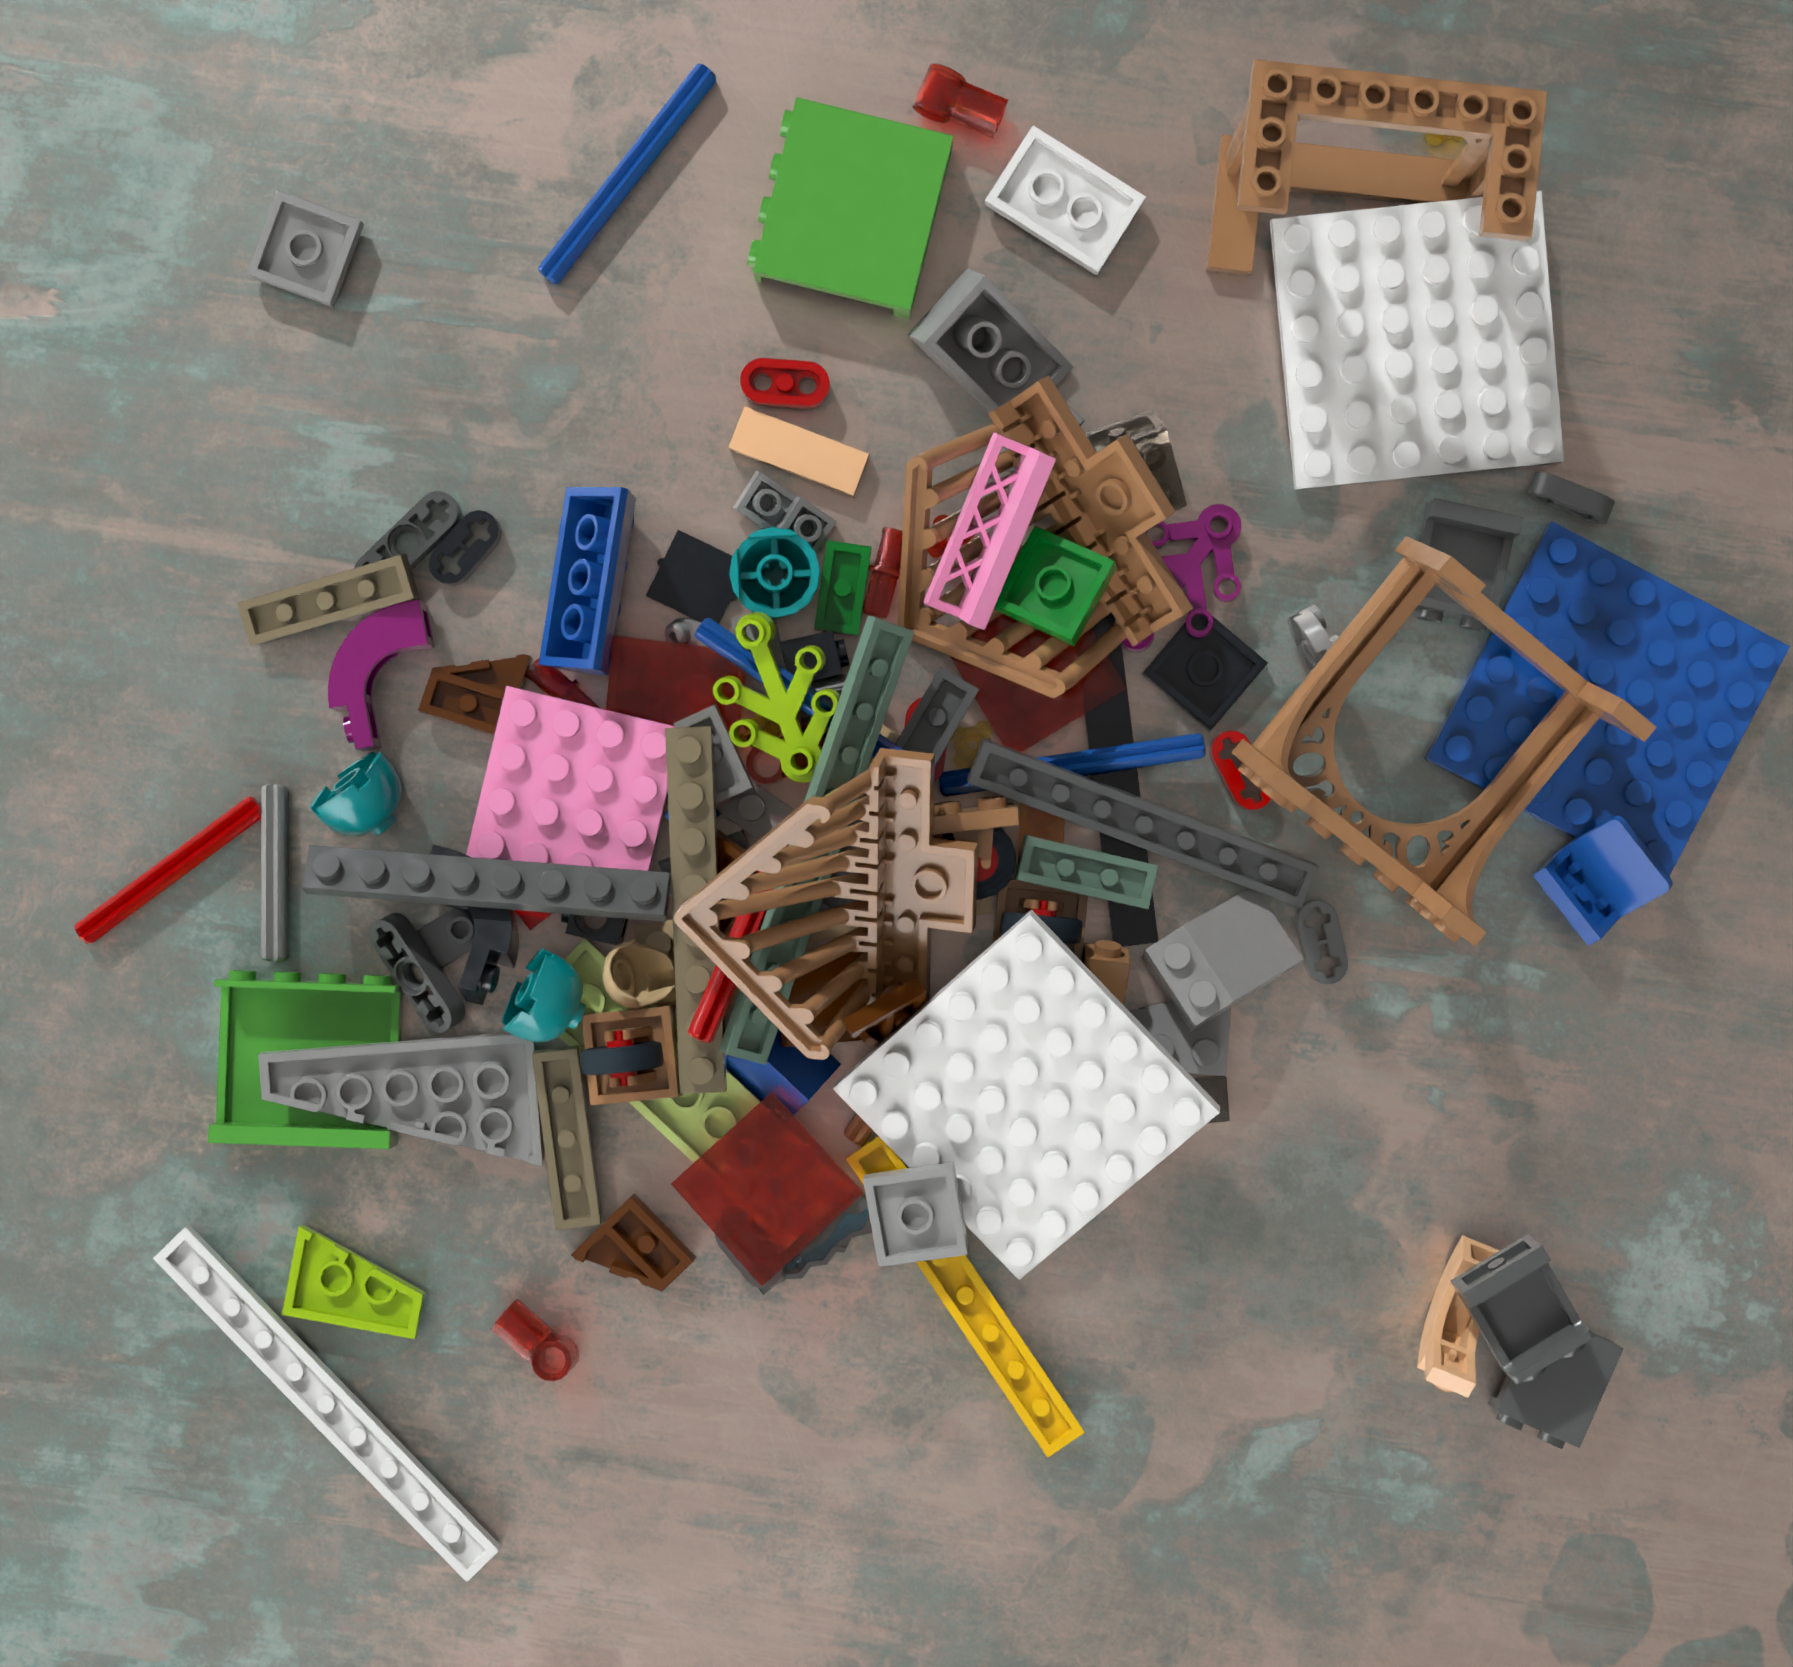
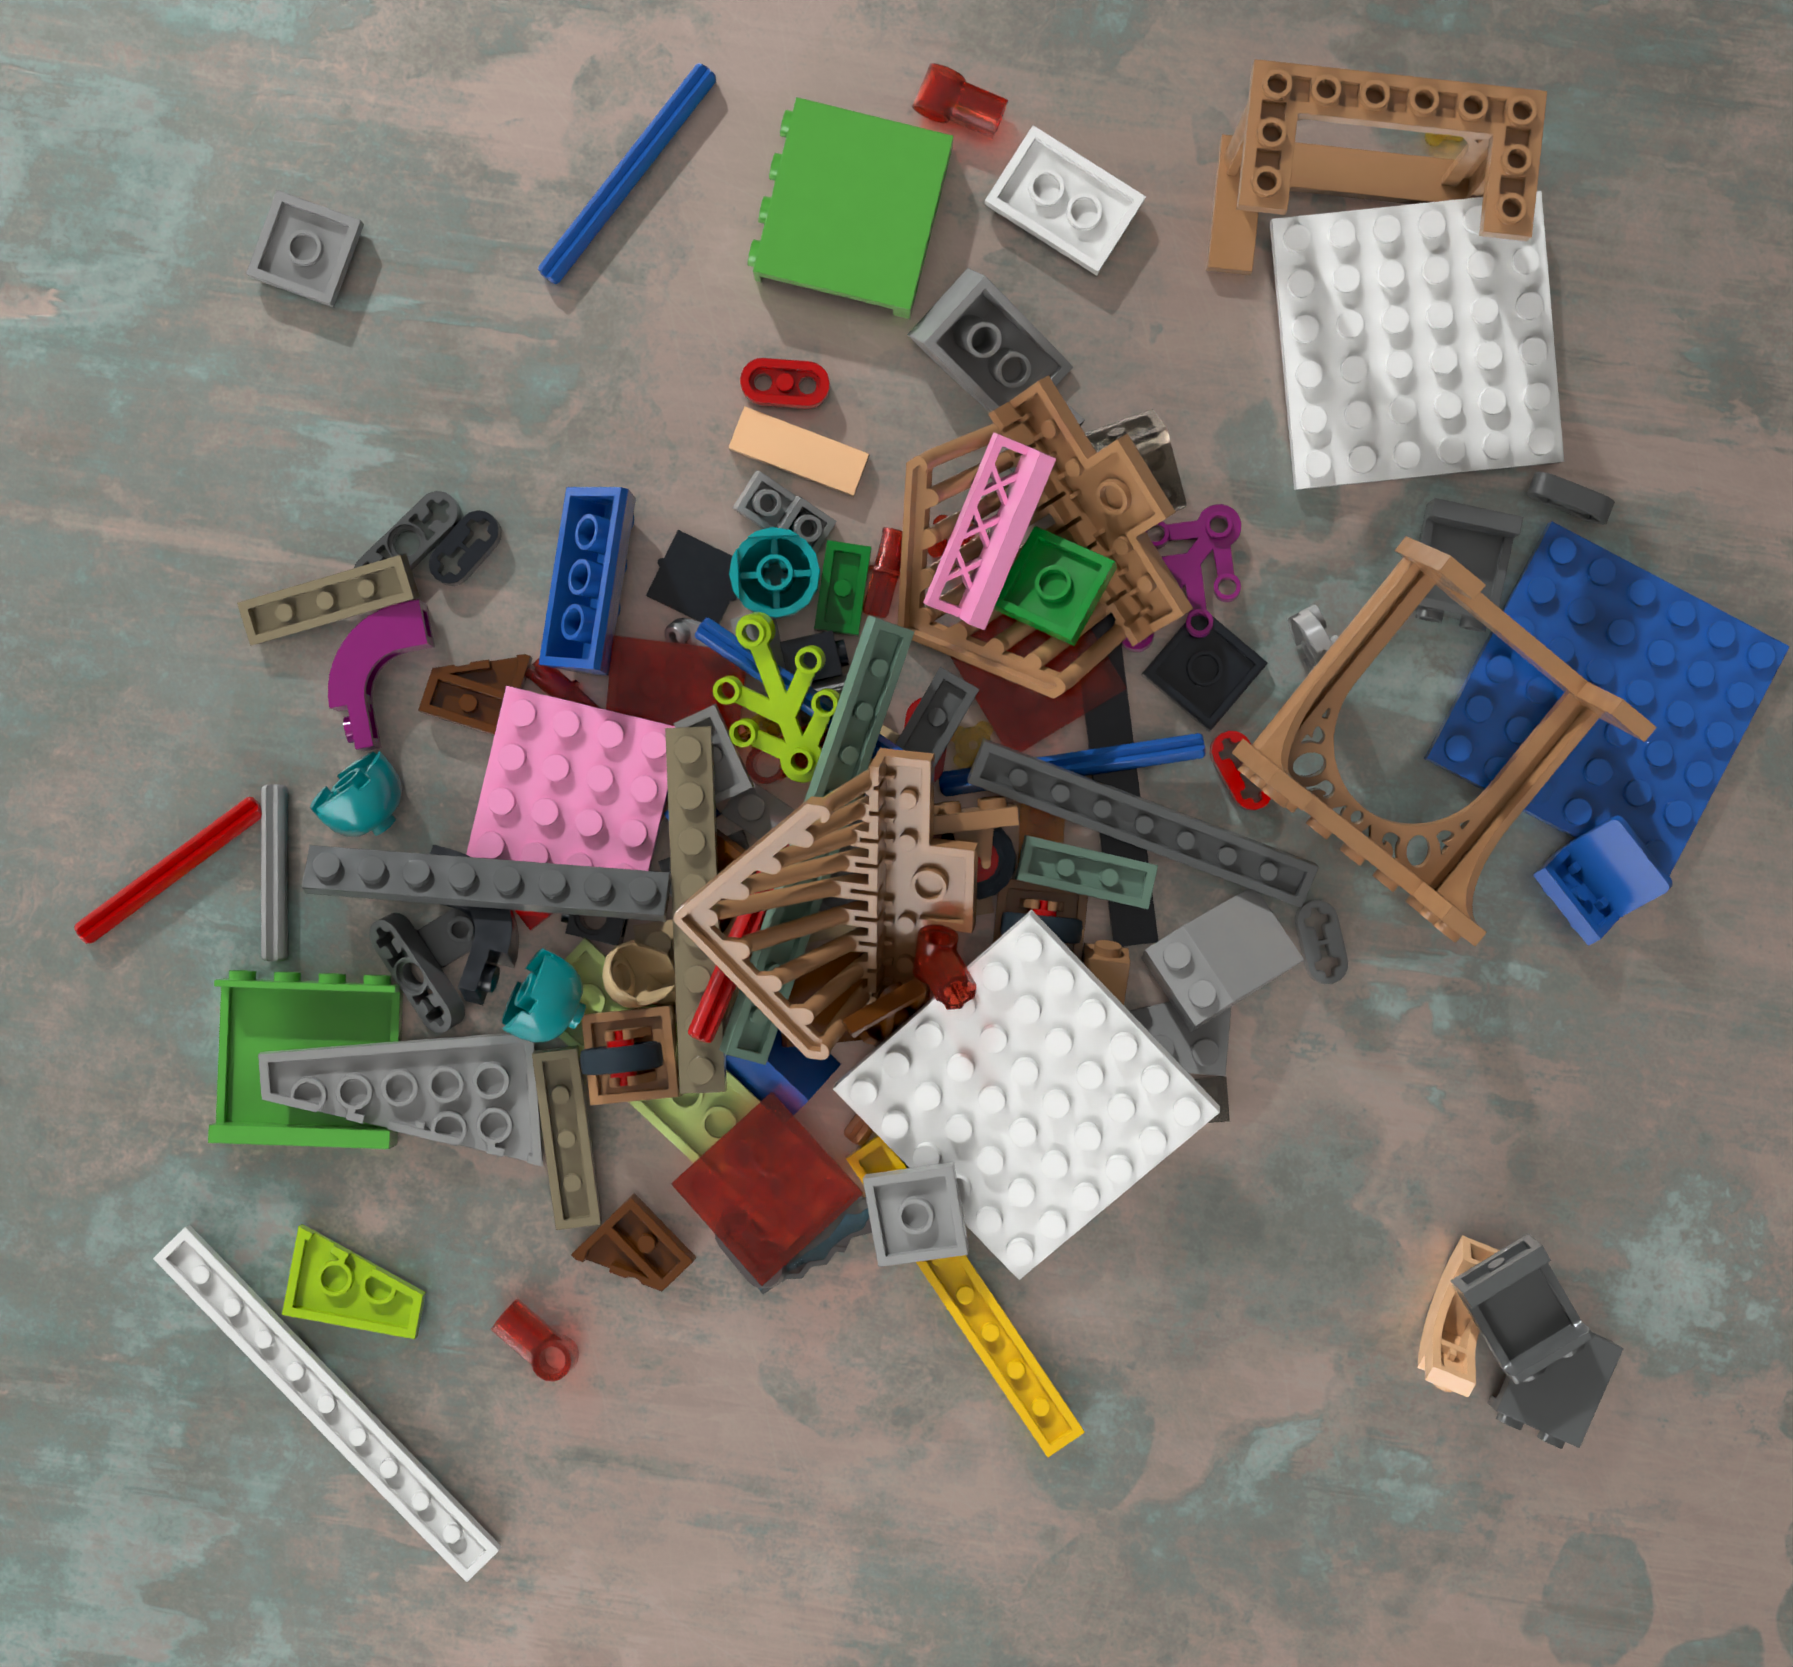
(942, 967): none -> clear red piece

